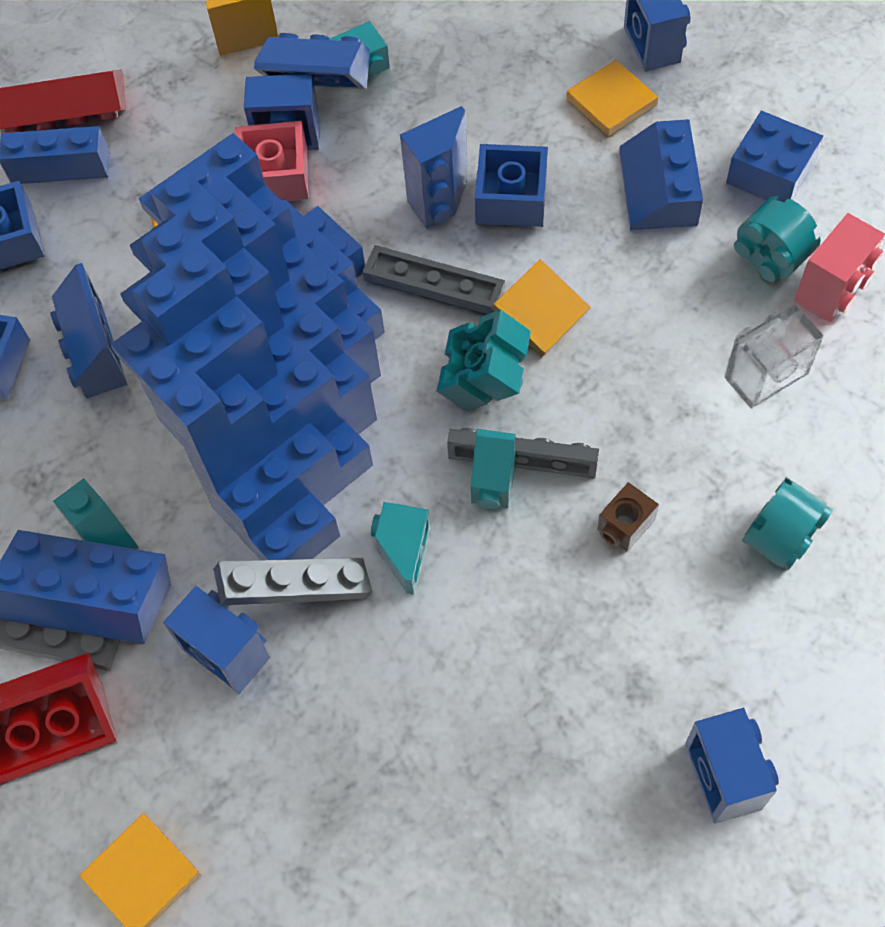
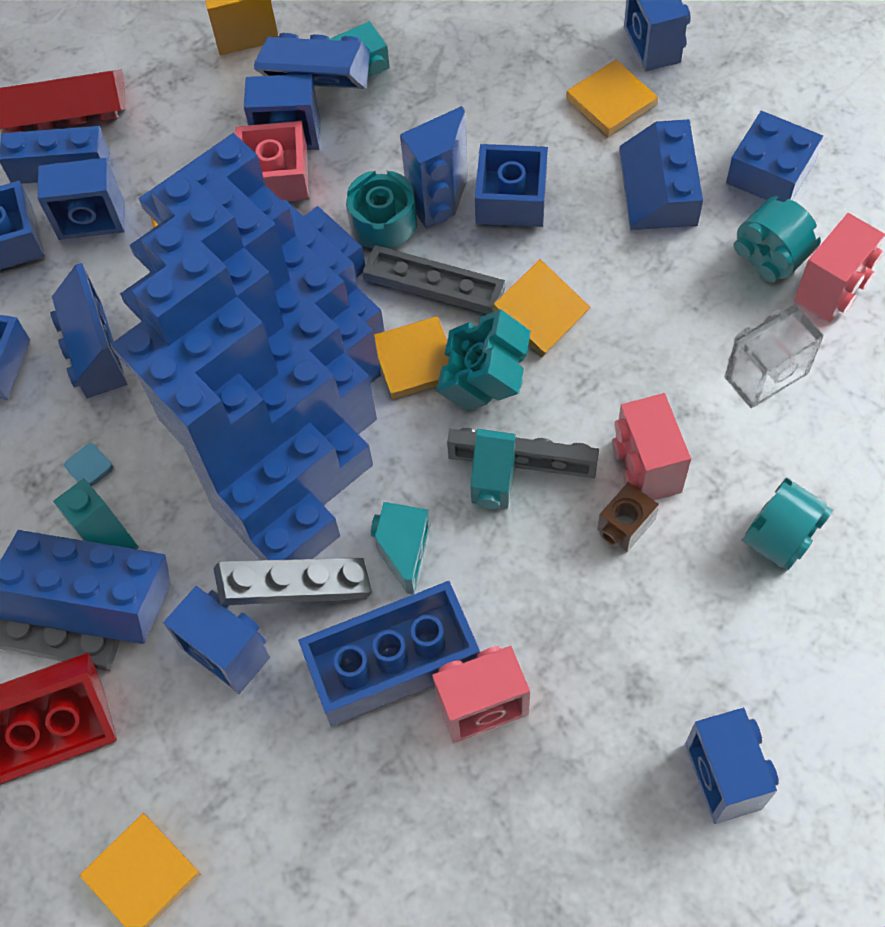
(81, 198): none -> blue brick
(88, 464): none -> medium azure piece
(381, 209): none -> teal brick
(387, 652): none -> blue brick
(412, 356): none -> light orange tile
(481, 692): none -> coral brick
(651, 447): none -> coral brick

